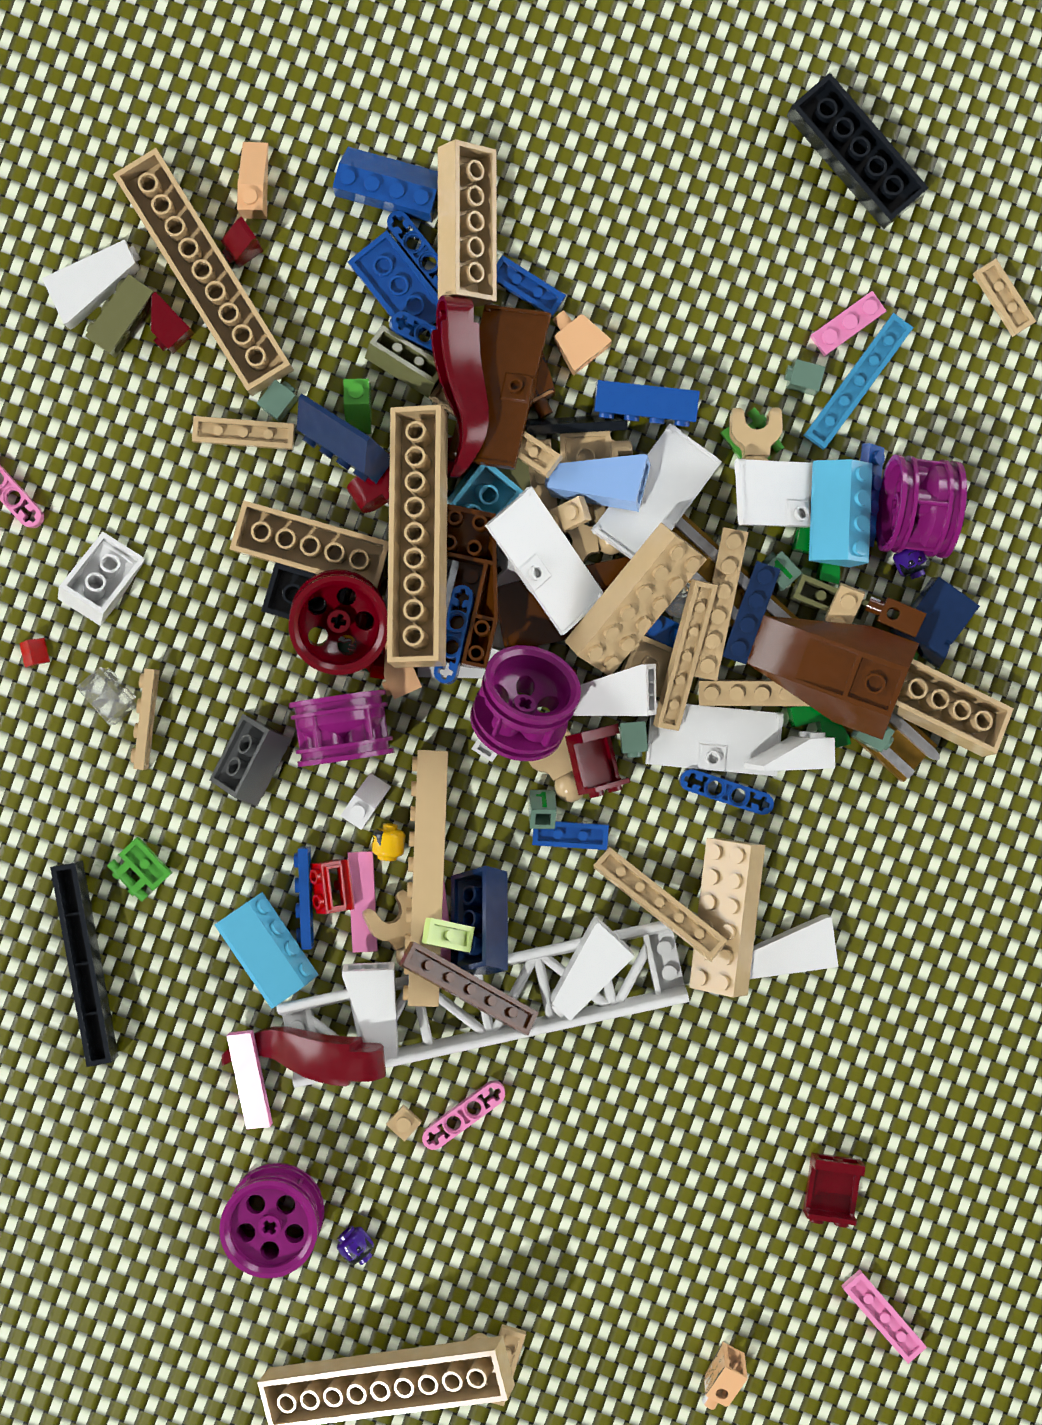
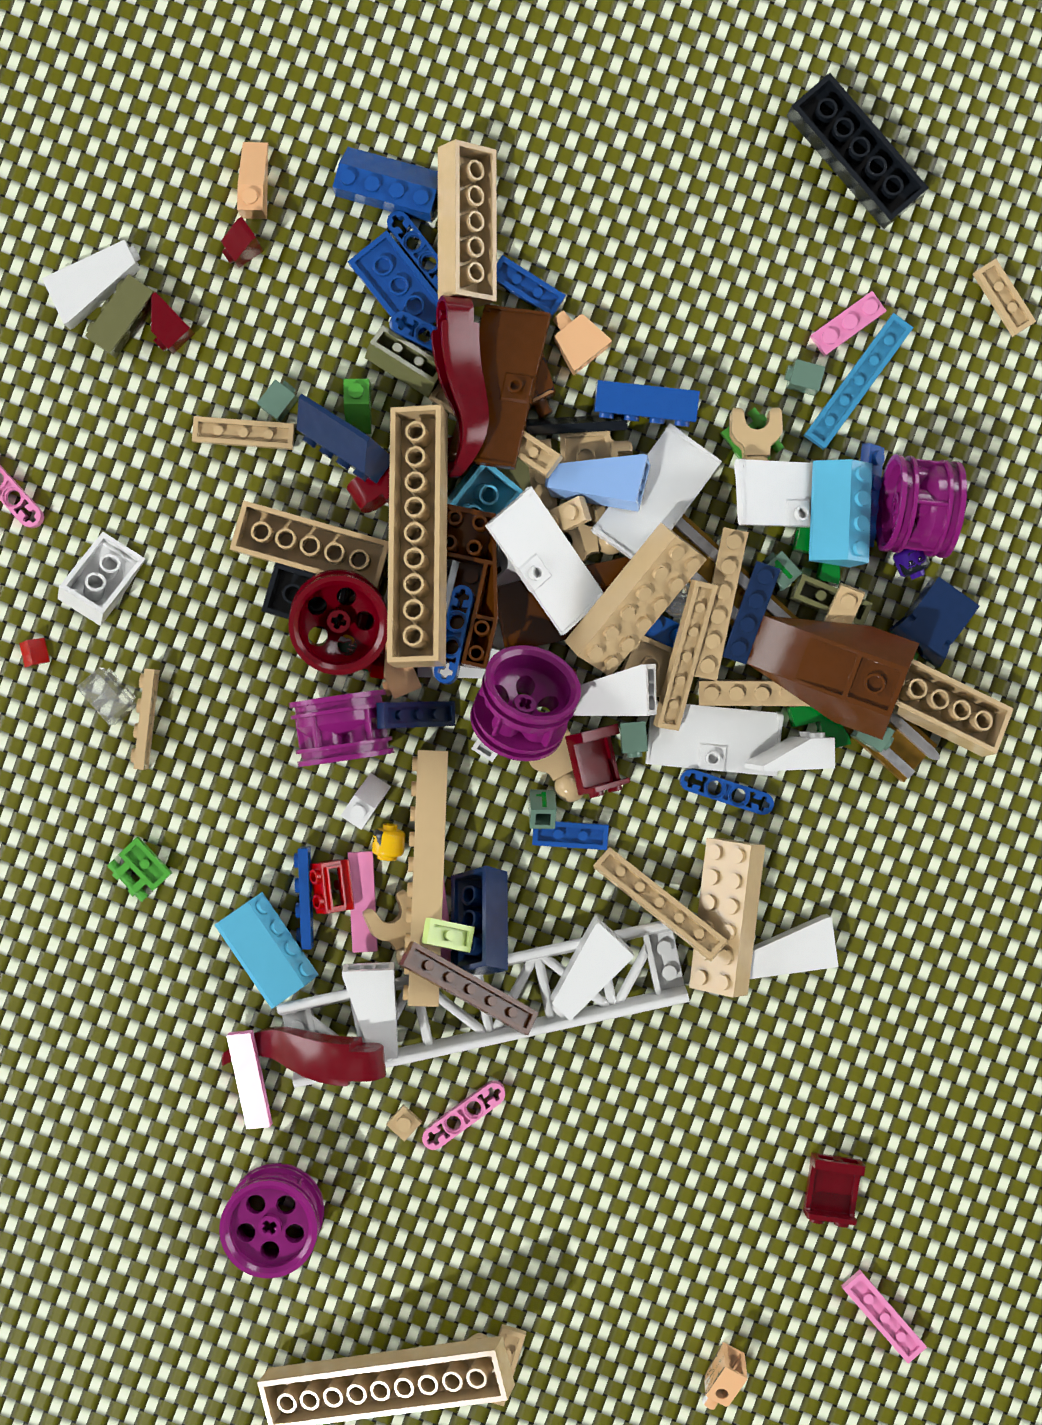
(84, 963): black brick -> none
(203, 272): tan brick -> none
(250, 760): dark grey slope -> none
(355, 1245): dark purple head -> none
(415, 714): none -> dark blue plate
(908, 620): reddish brown torso -> none

